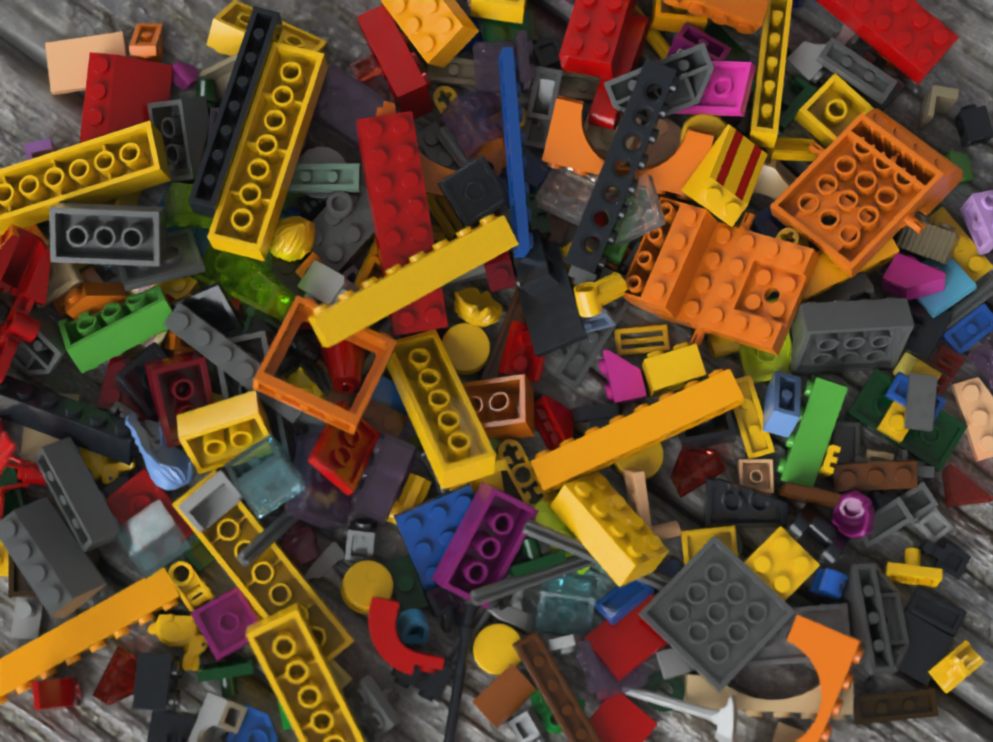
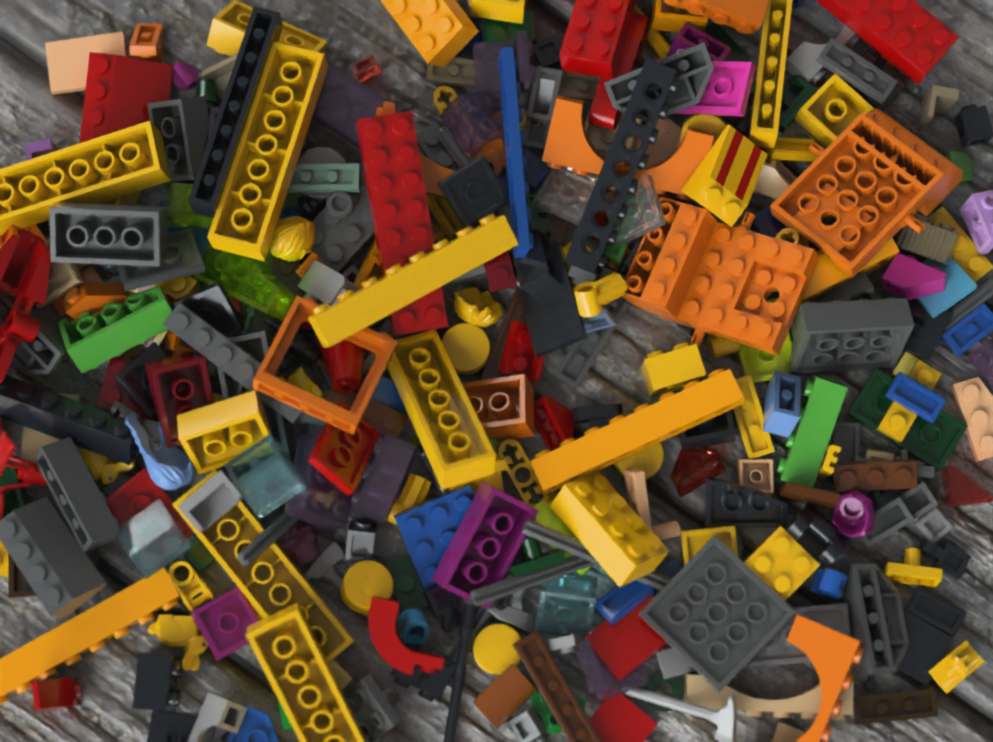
(27, 618): light grey tile -> none
(118, 678): clear red slope -> none
(226, 672): dark green tile -> none
(396, 62): red wedge -> none
(623, 379): dark pink slope -> none
(639, 330): yellow tile -> none
(920, 402): flat silver tile -> none
(951, 356): clear red slope -> none

